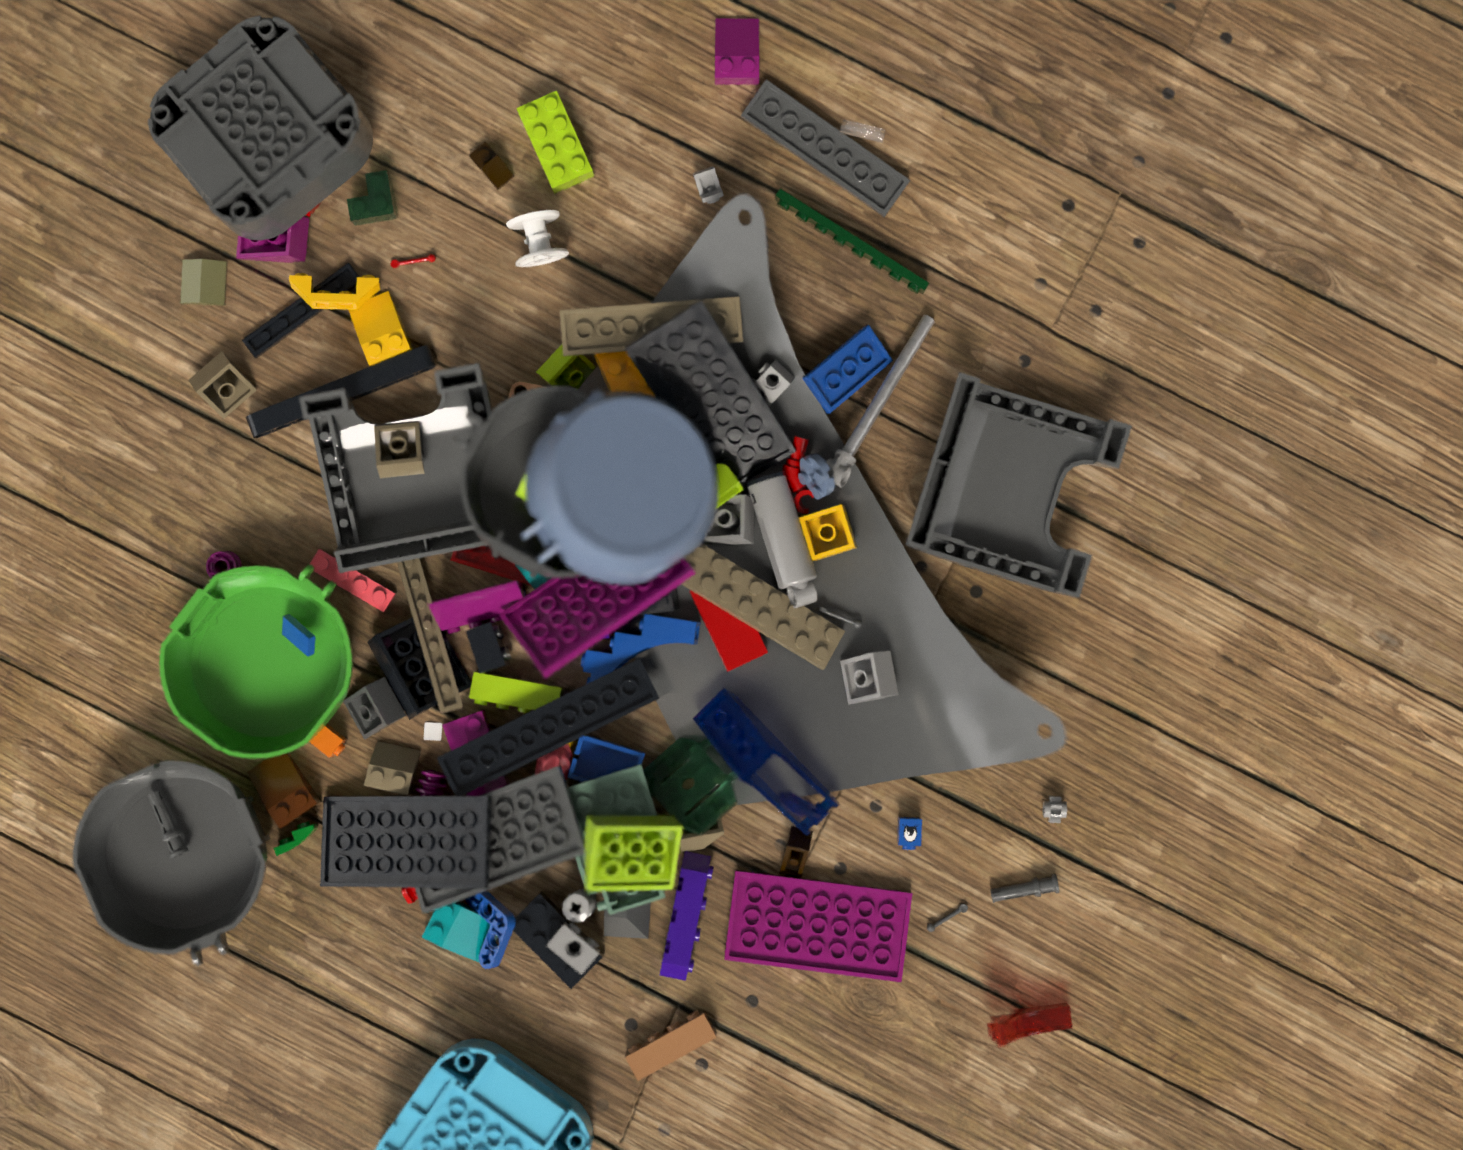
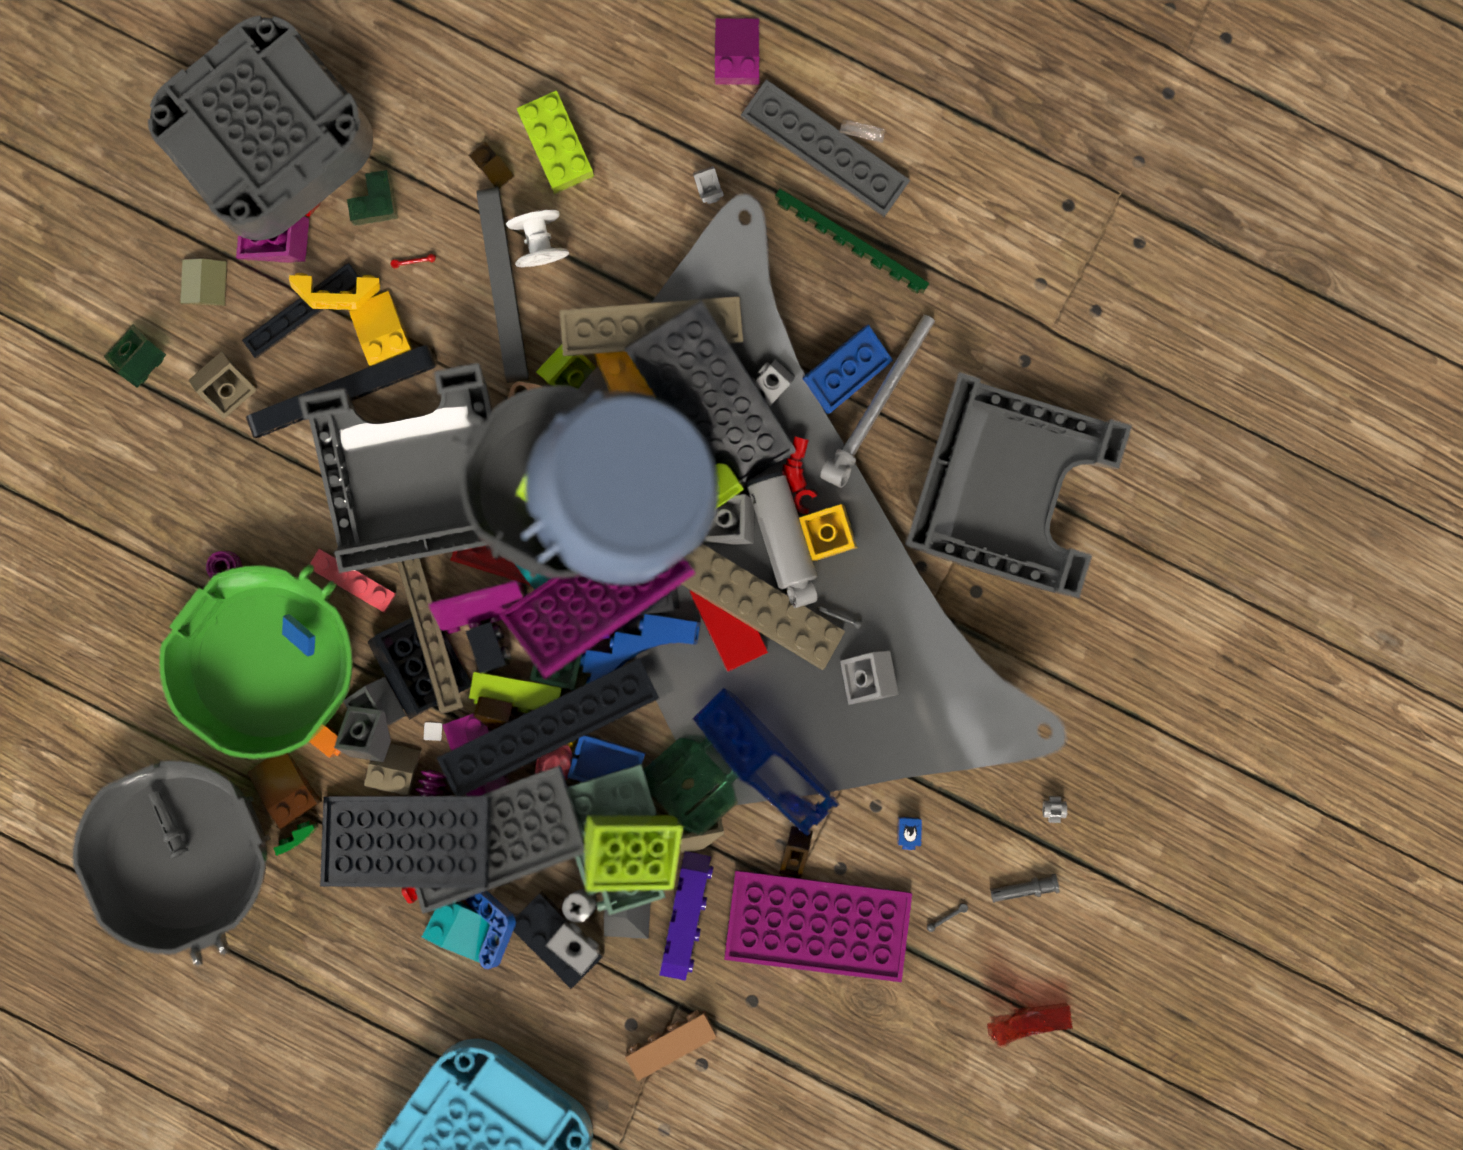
(134, 356): none -> clear green slope
(364, 734): none -> dark grey slope
(399, 450): dark tan slope -> none
(493, 712): none -> dark brown slope
(502, 285): none -> dark grey beam
(563, 677): none -> clear green brick
(815, 475): sand blue plate -> none

